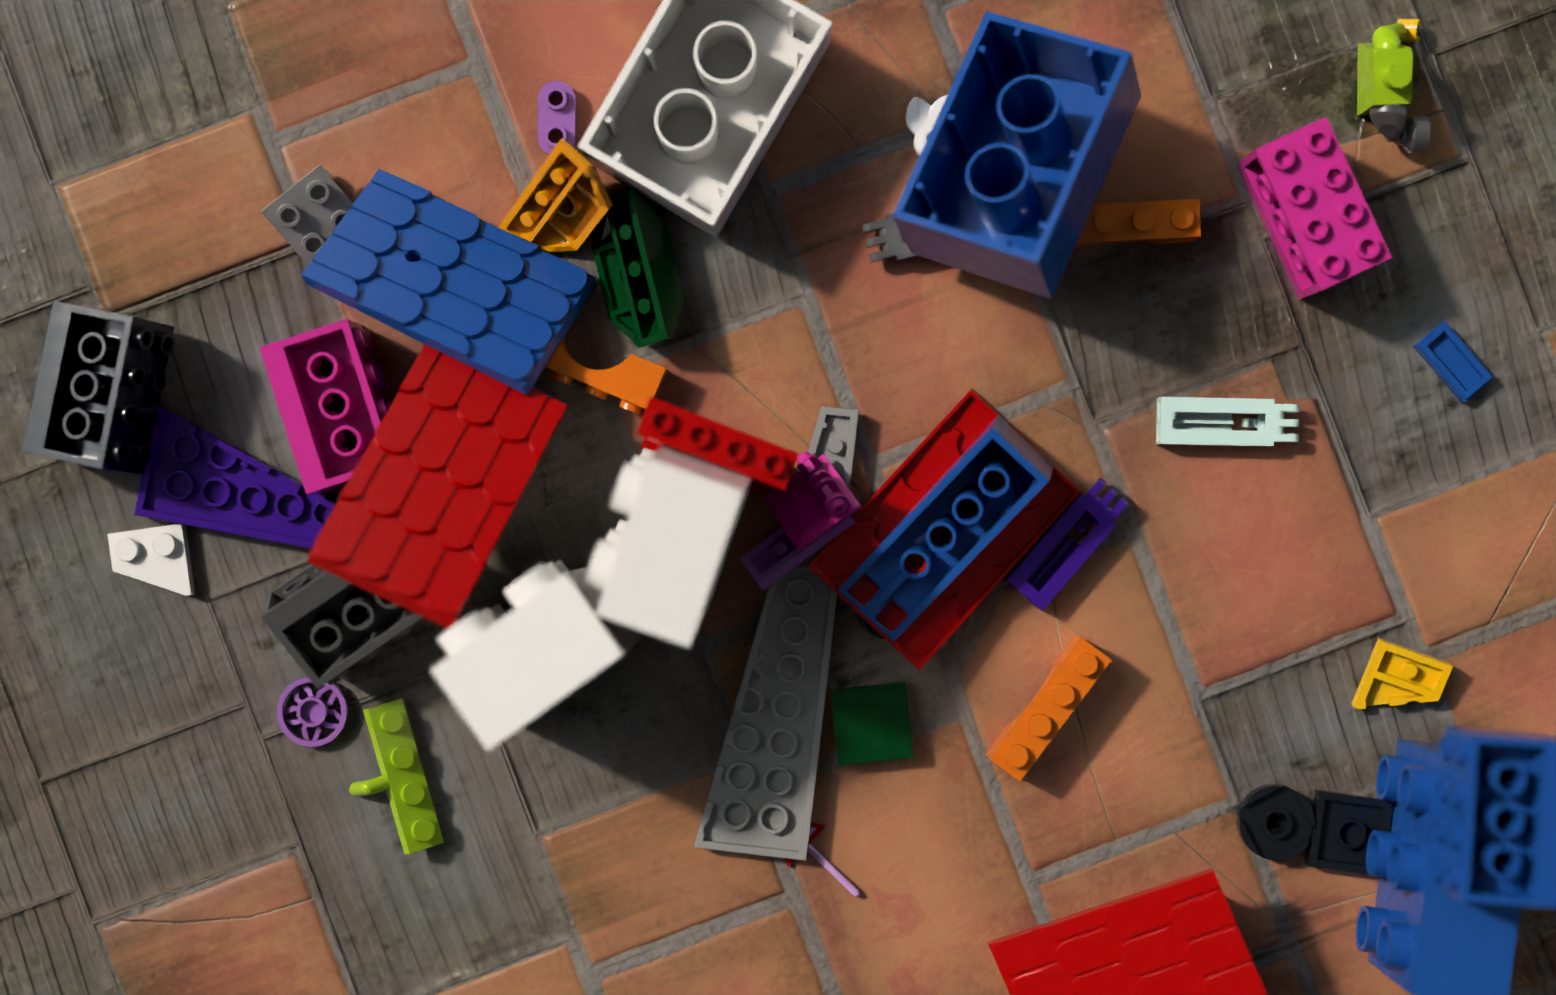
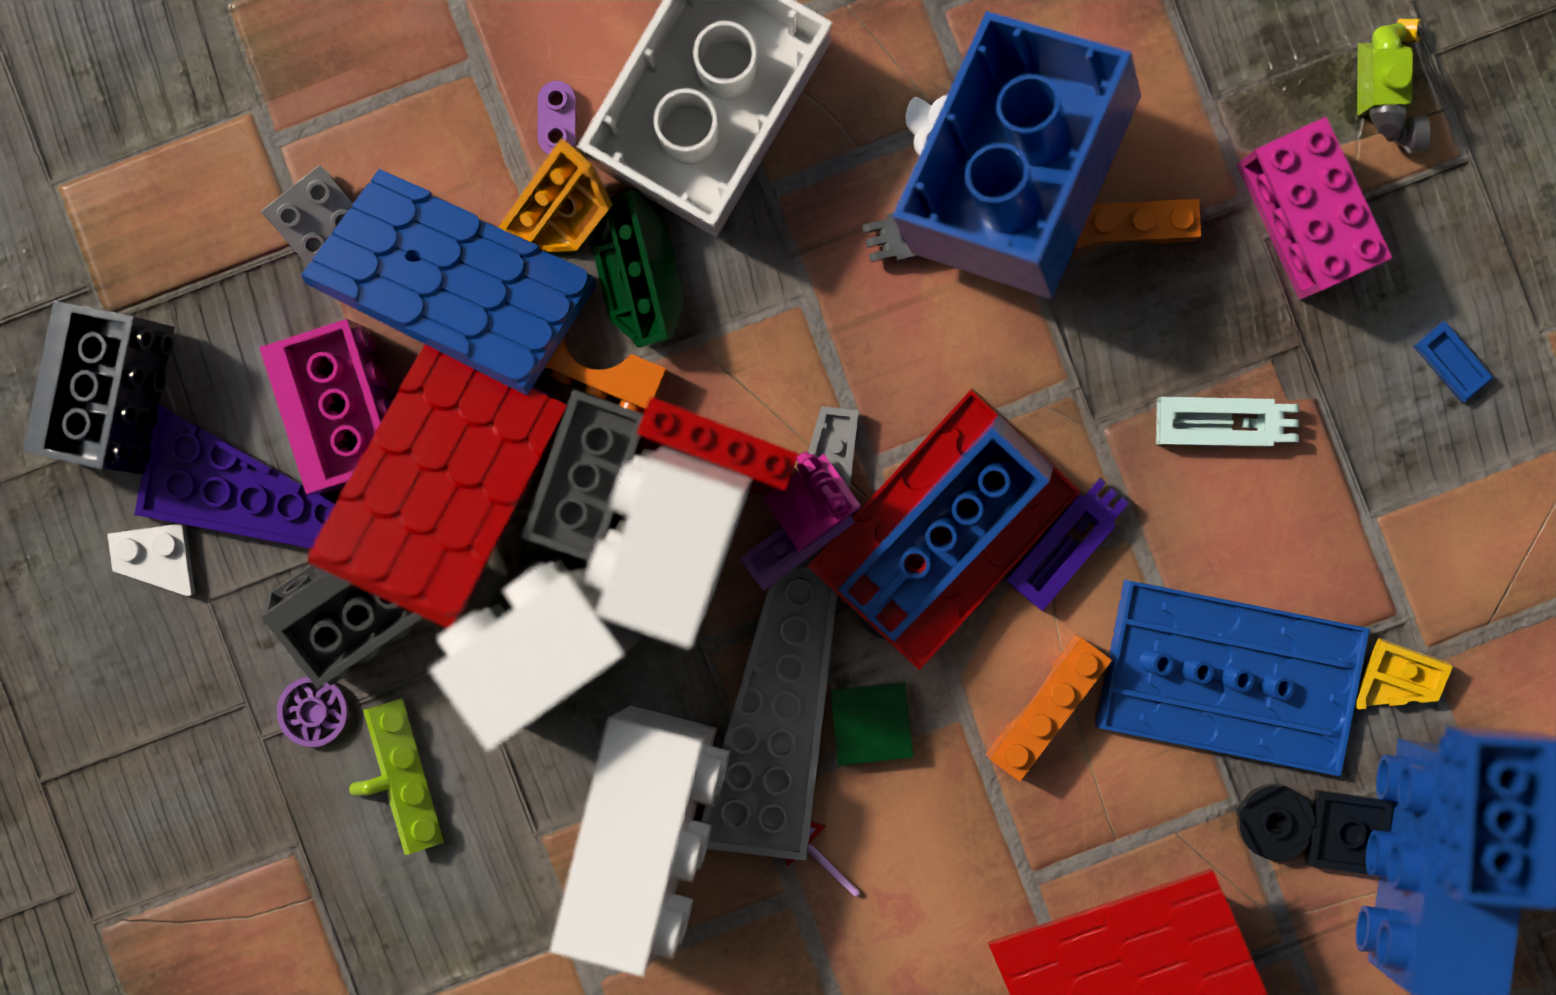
(581, 475): none -> dark grey brick
(639, 841): none -> white brick
(1232, 677): none -> blue piece

